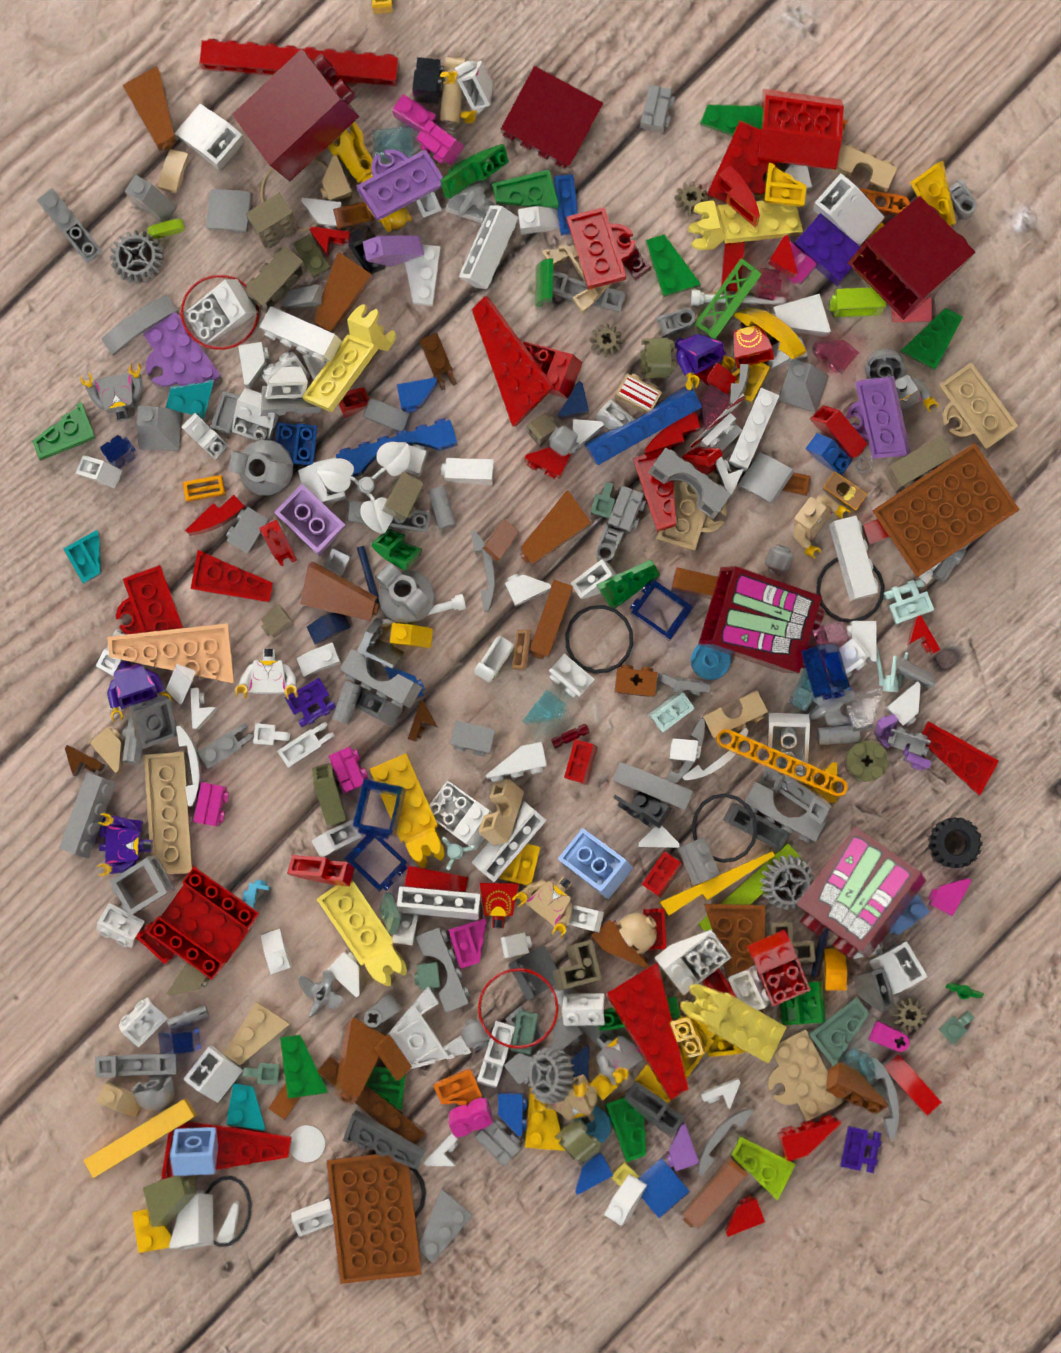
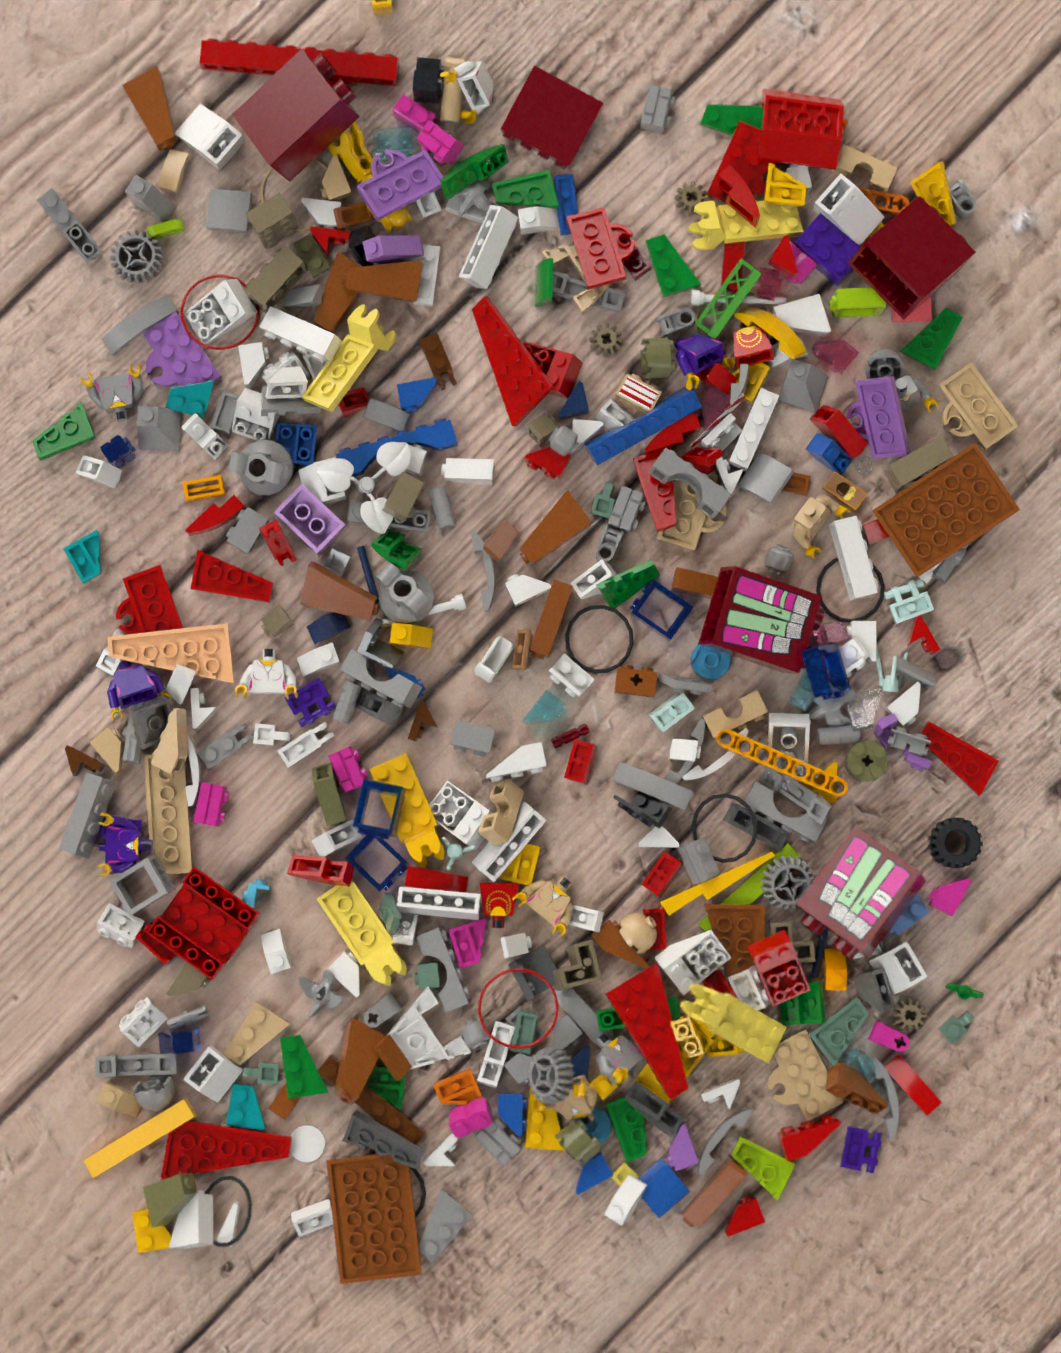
(173, 744): none -> tan slope
(194, 1151): light blue brick -> none
(390, 281): none -> dark orange slope
(583, 1009): white bracket -> none
(595, 863): light blue slope -> none

